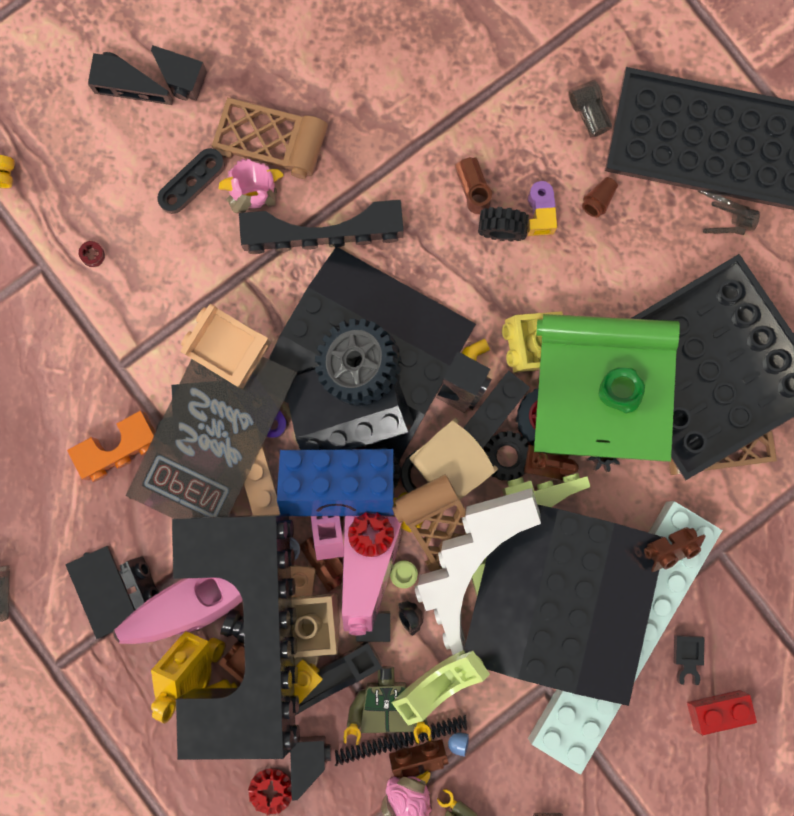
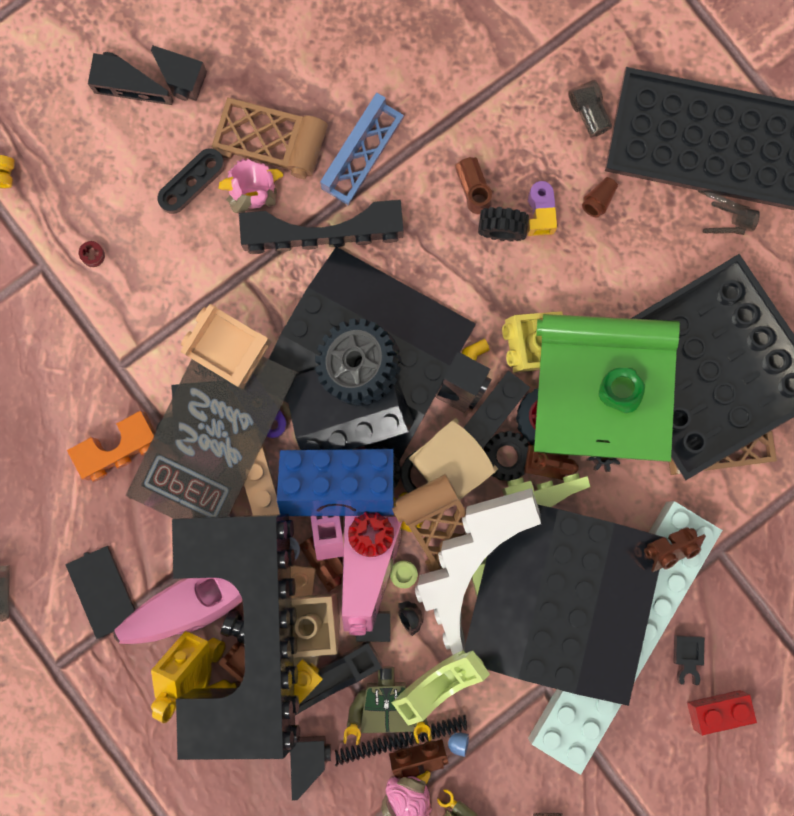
(137, 574): black hinge -> none
(261, 782): red gear -> none
(352, 145): none -> medium blue fence

